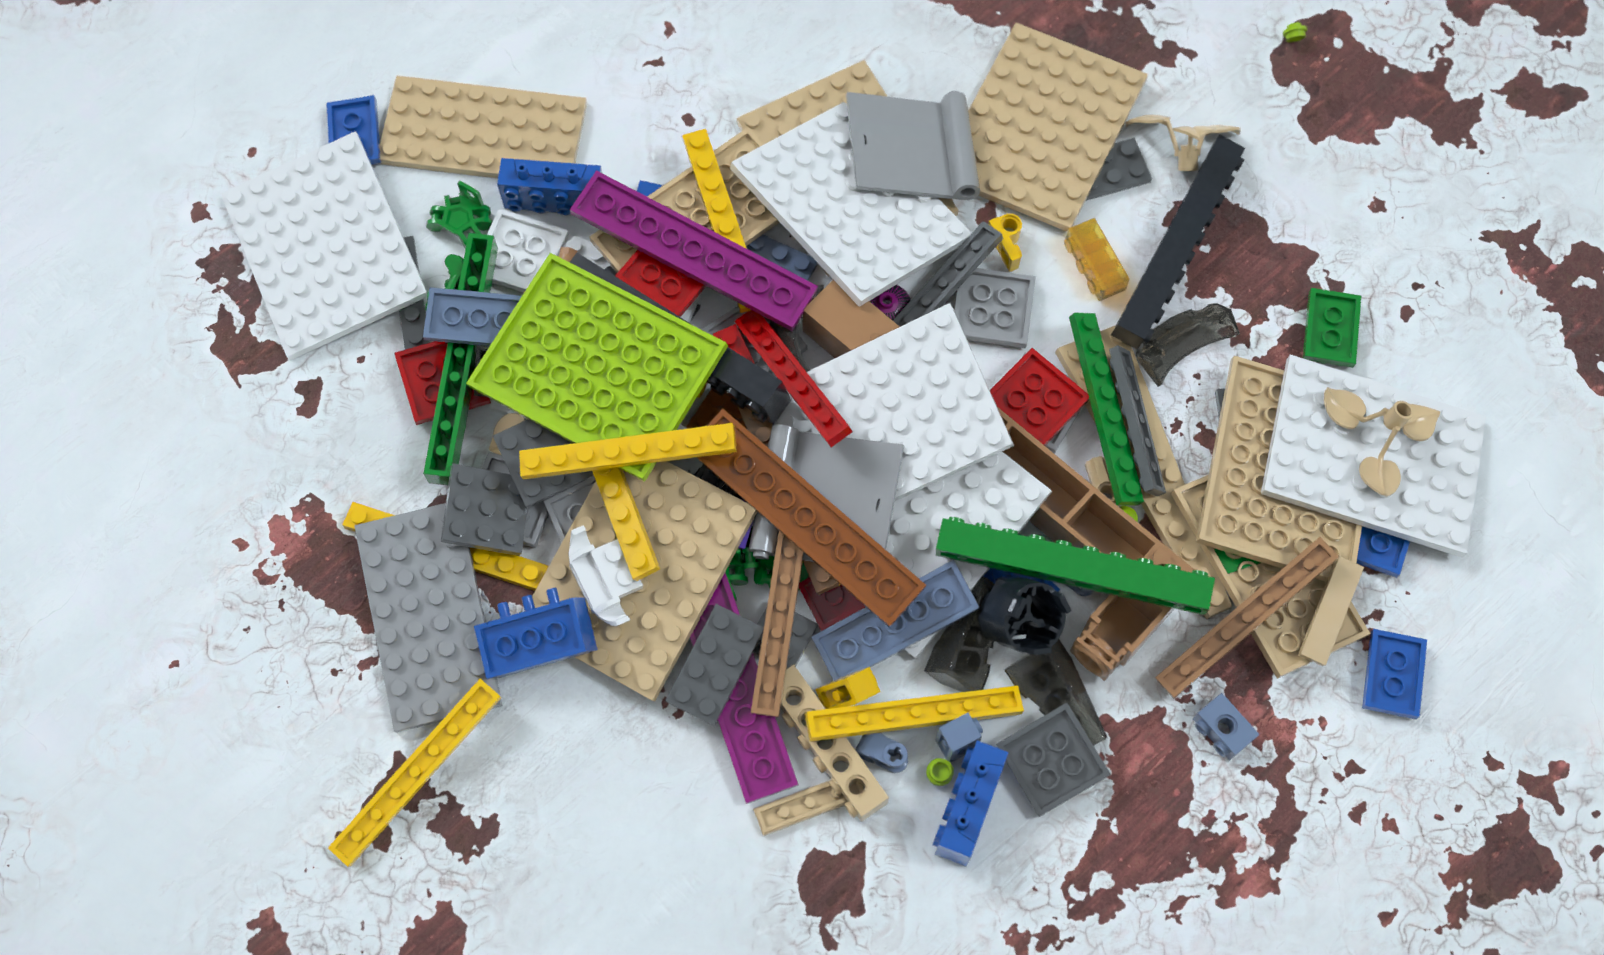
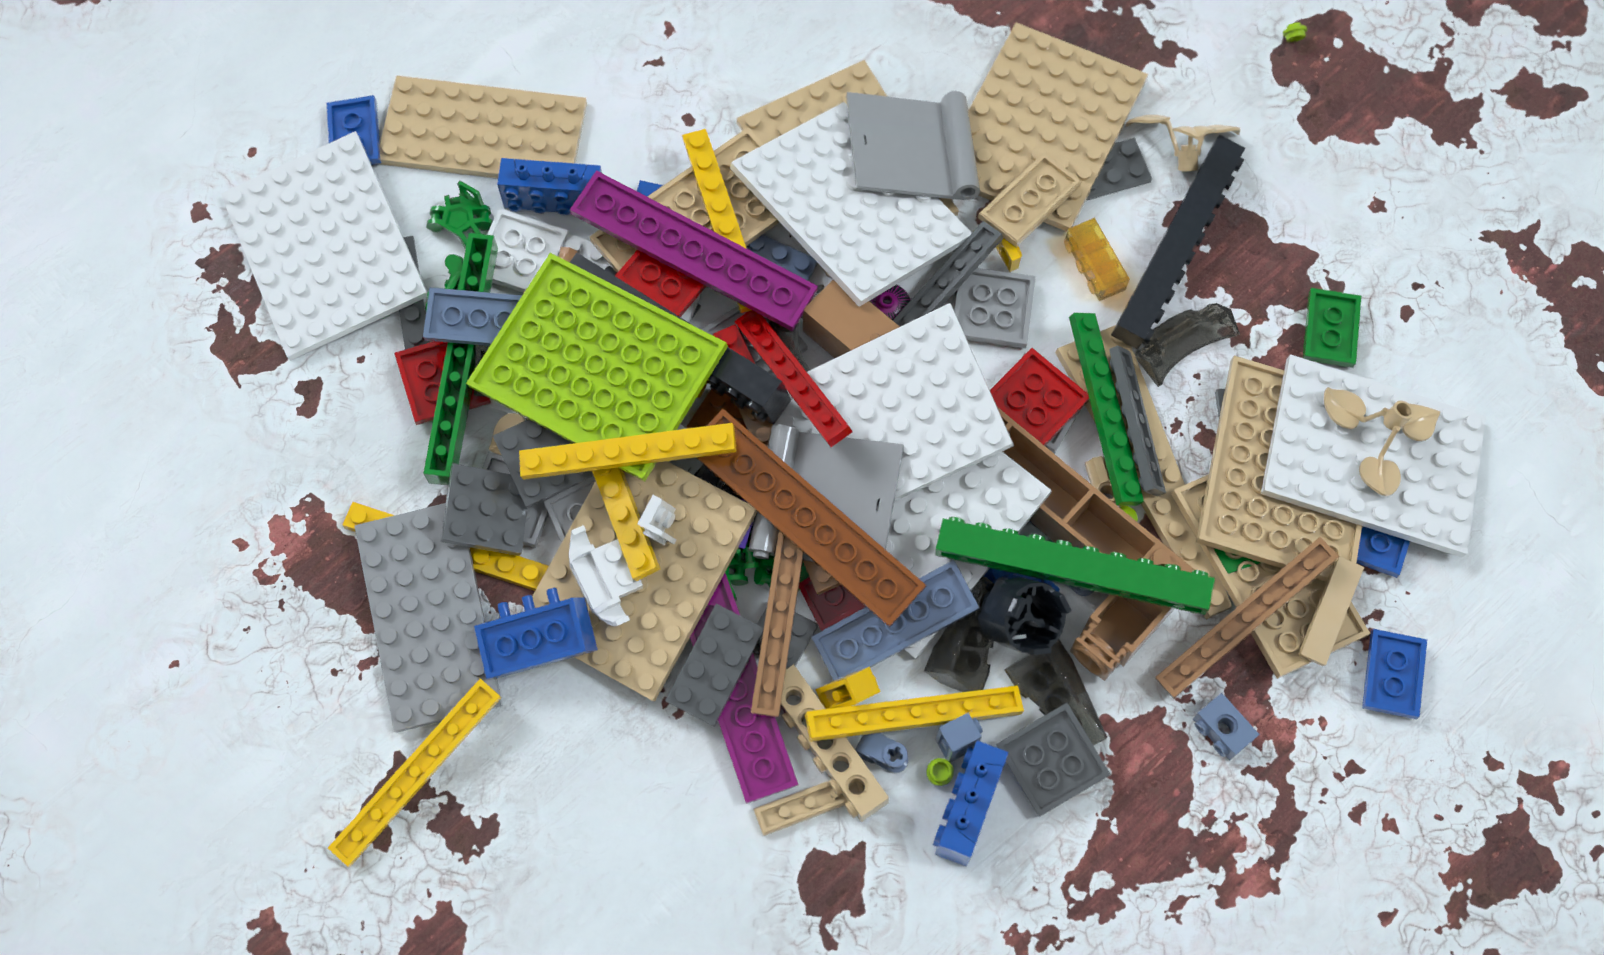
(656, 519): none -> white bracket
(1030, 199): none -> tan tile

